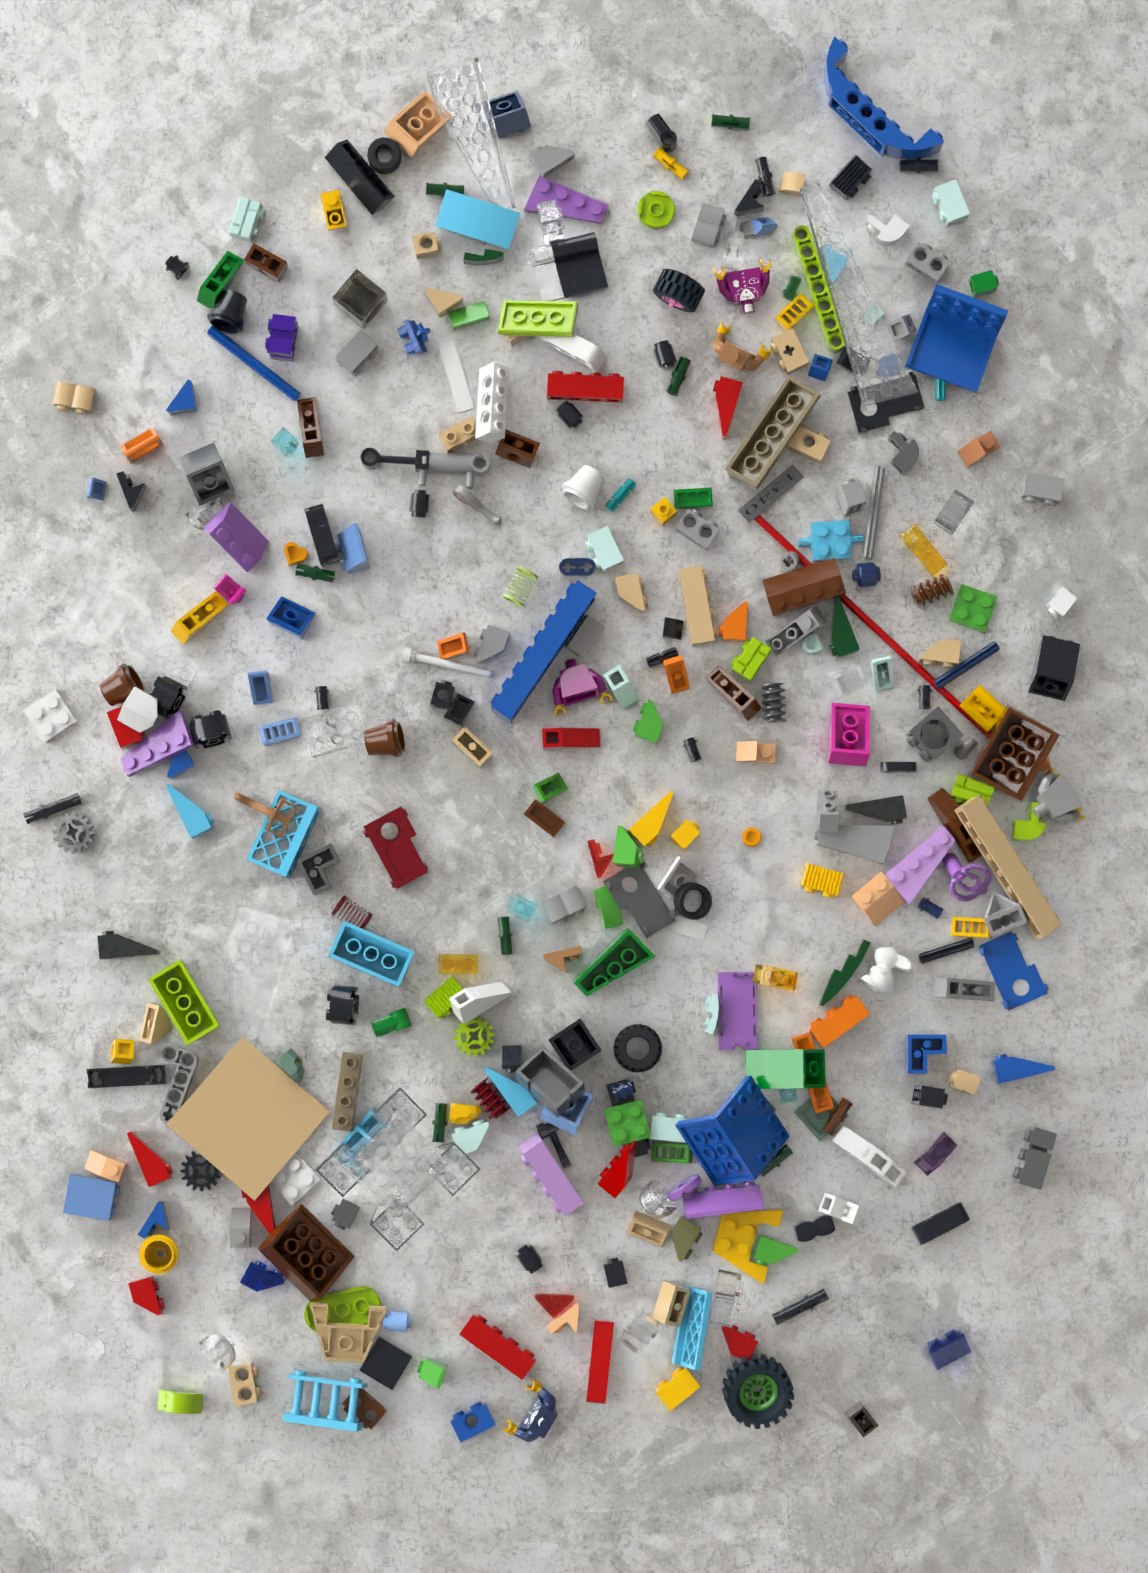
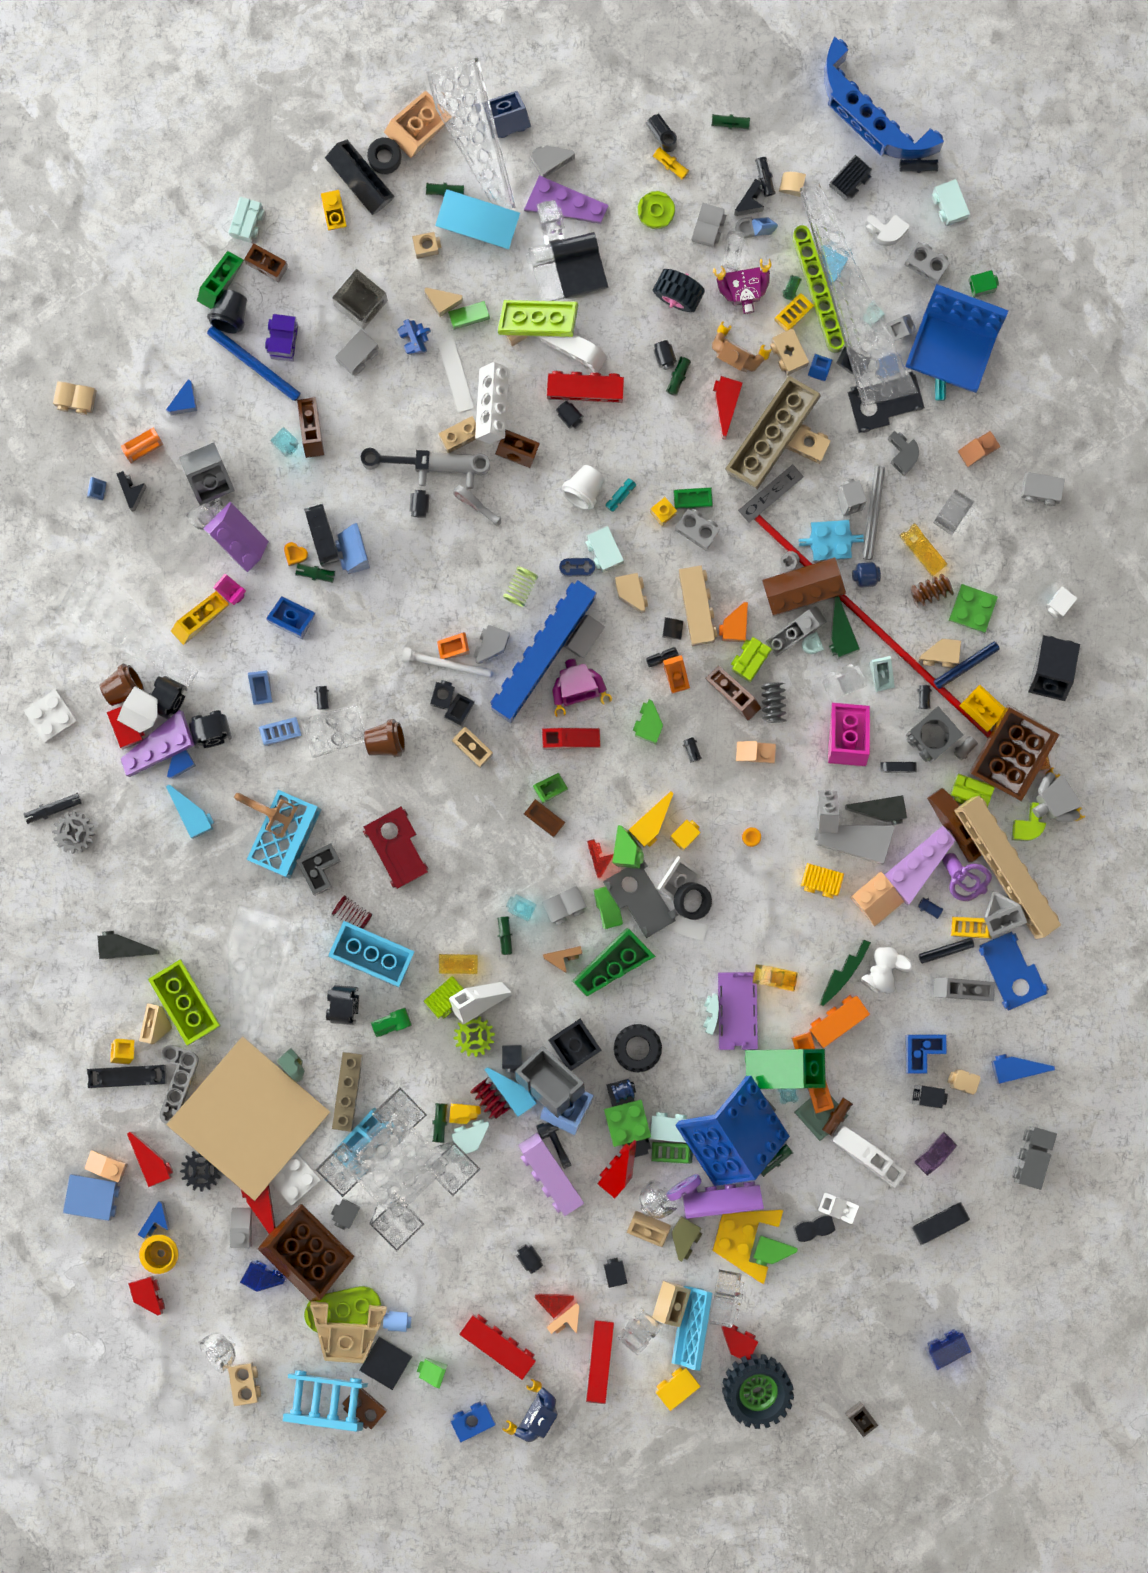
(176, 266): black brick -> none
(180, 1402): lime brick -> none
(489, 257): dark green slope -> none
(620, 687): light aqua slope -> none
(797, 1308): black pin -> none

